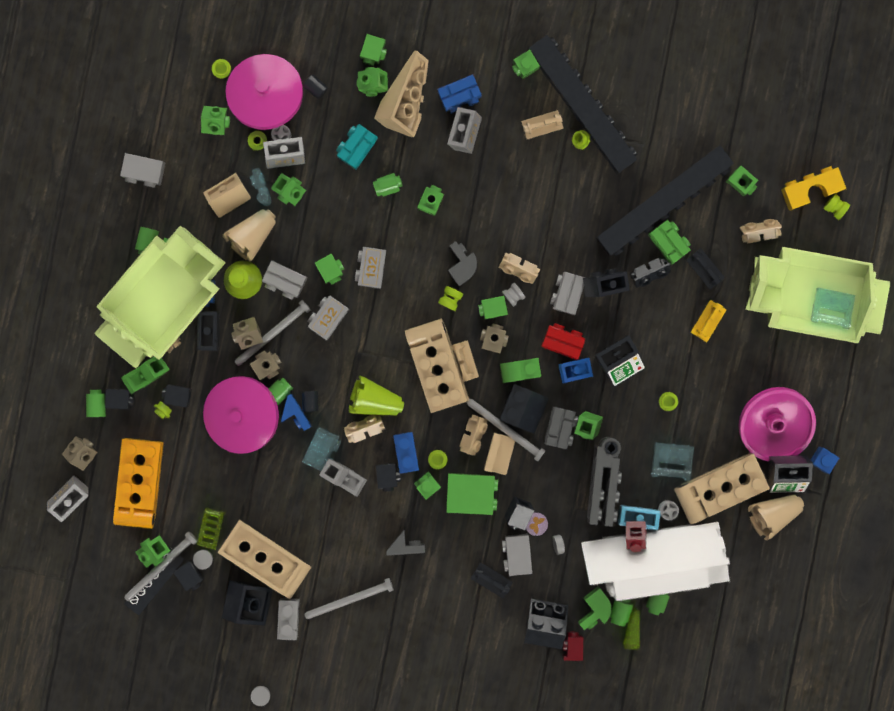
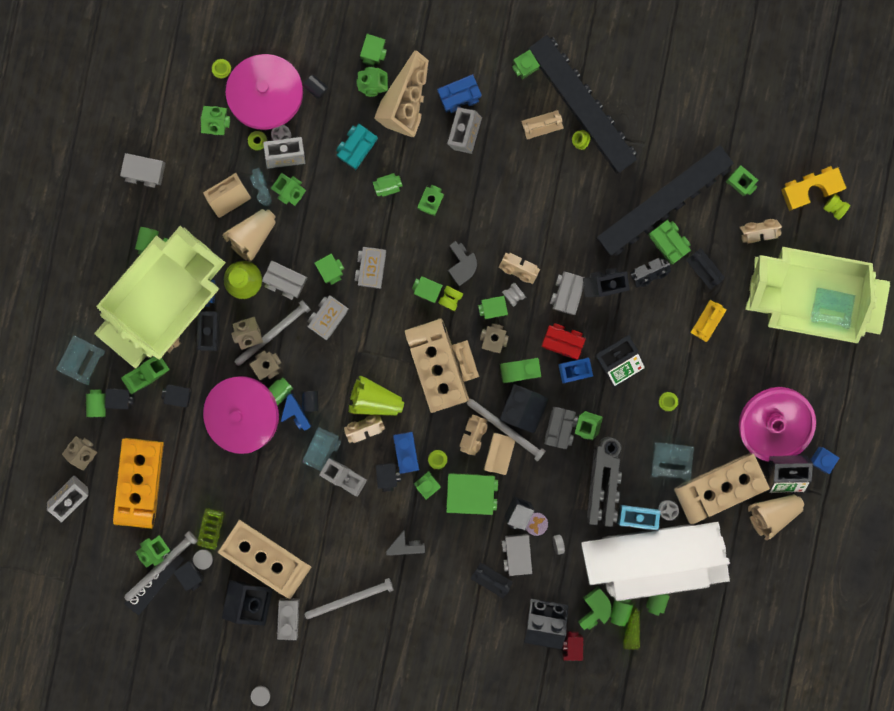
(75, 356): none -> clear light blue plate
(162, 410): lime plate -> none
(427, 289): none -> bright green brick
(636, 539): dark red brick -> none

